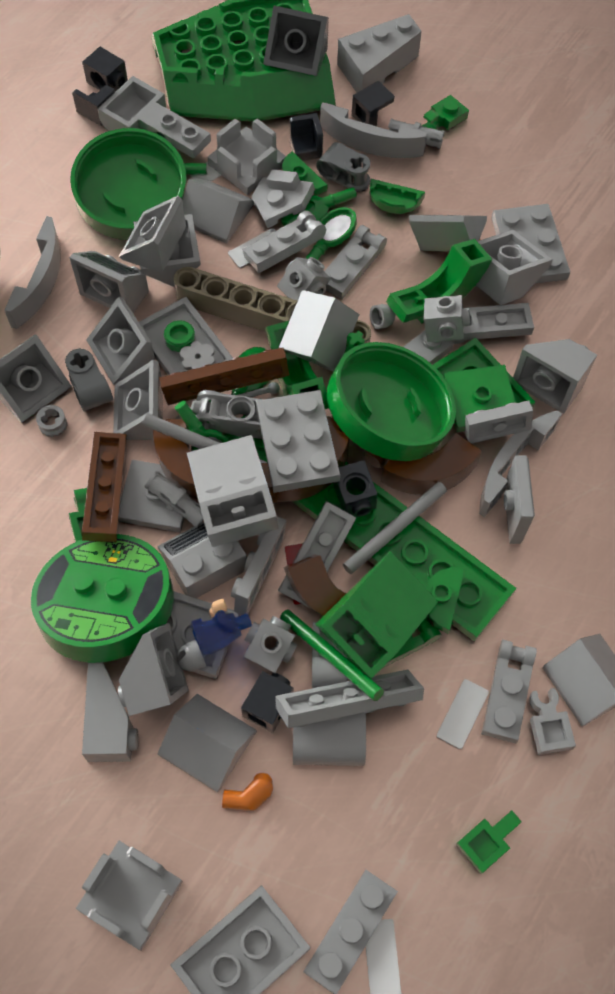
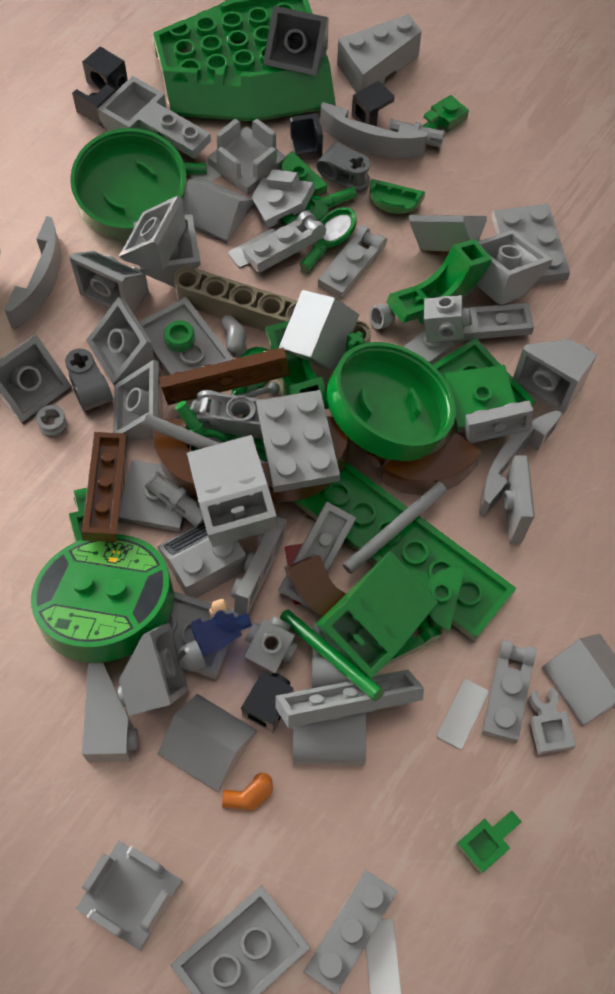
(191, 354): light grey plant -> none
(236, 336): none -> light grey arm
(304, 275): light grey brick -> none
(356, 477): black brick -> none

